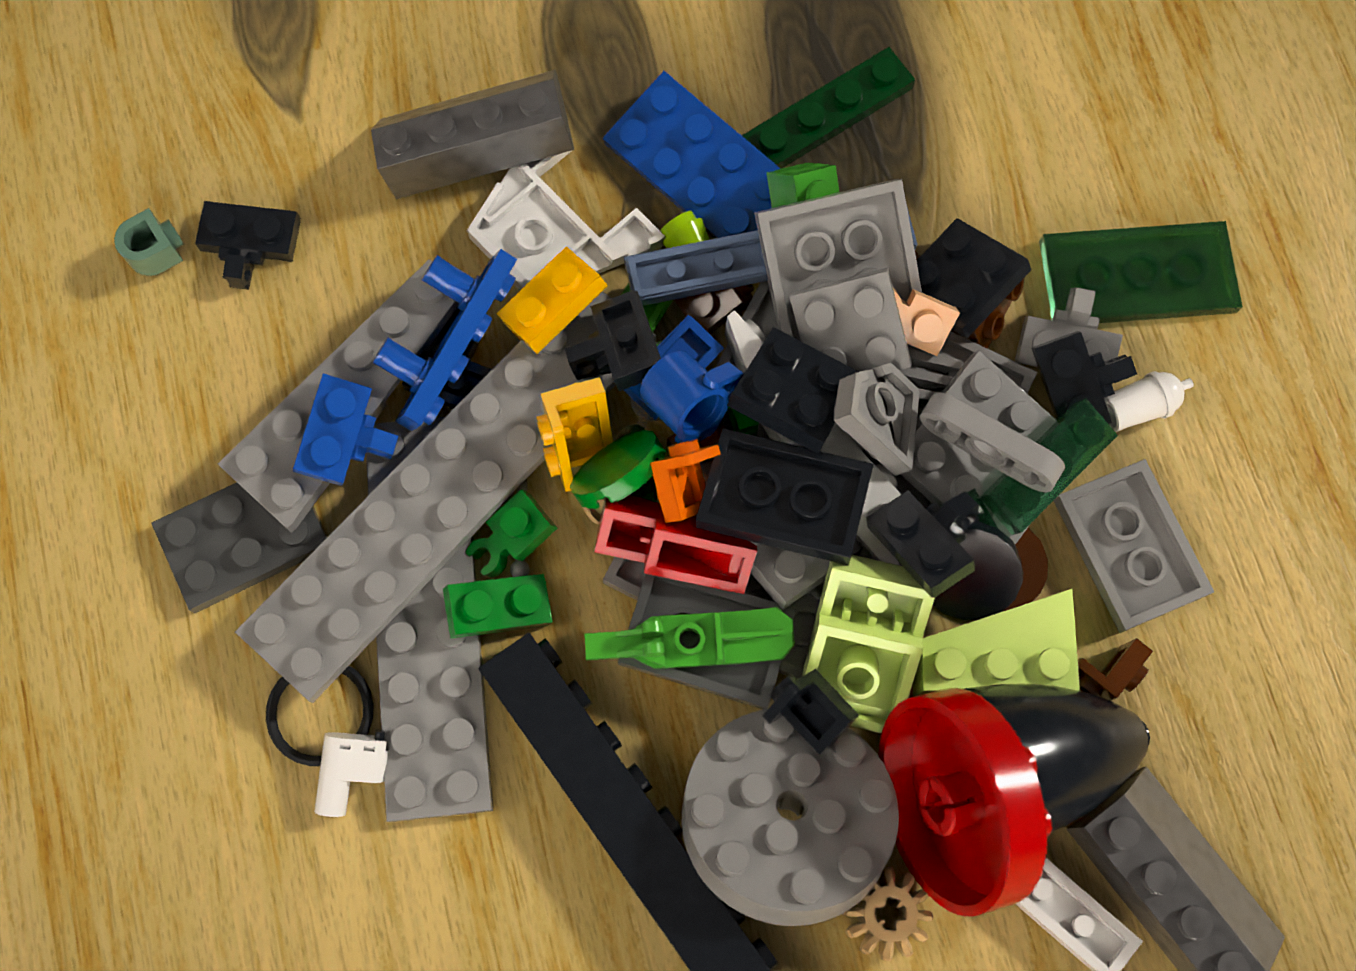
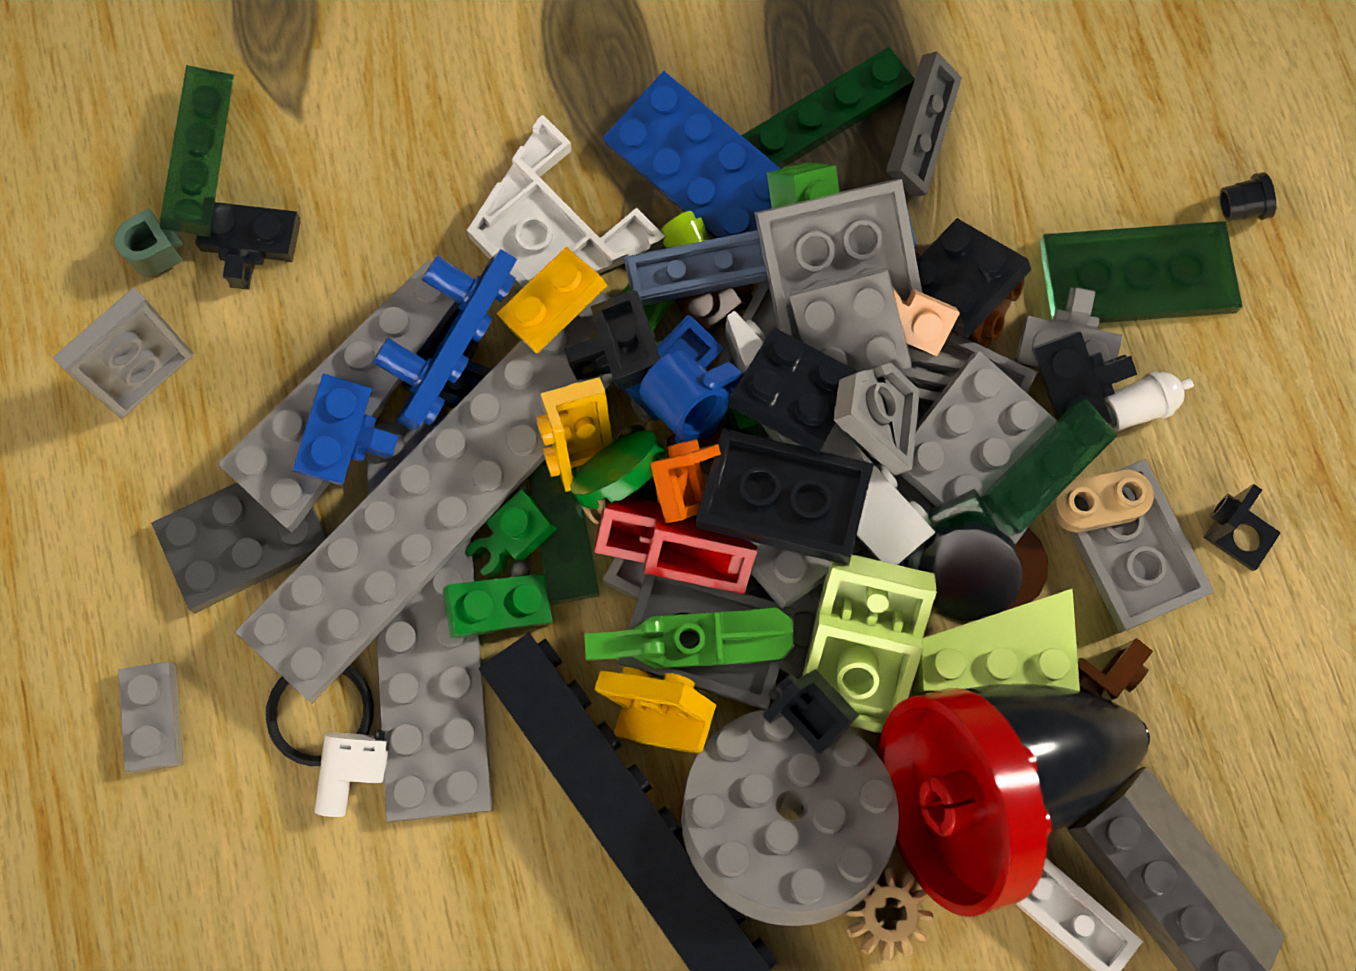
(124, 354): none -> light grey tile
(150, 717): none -> light grey plate
(197, 152): none -> clear green plate
(472, 135): flat silver slope -> none
(567, 550): none -> clear green tile
(658, 710): none -> yellow bracket
(924, 124): none -> dark grey plate
(928, 538): black hinge -> none
(992, 442): light grey beam -> none
(1105, 501): none -> tan plate
(1234, 512): none -> black bracket
(1249, 199): none -> black piece

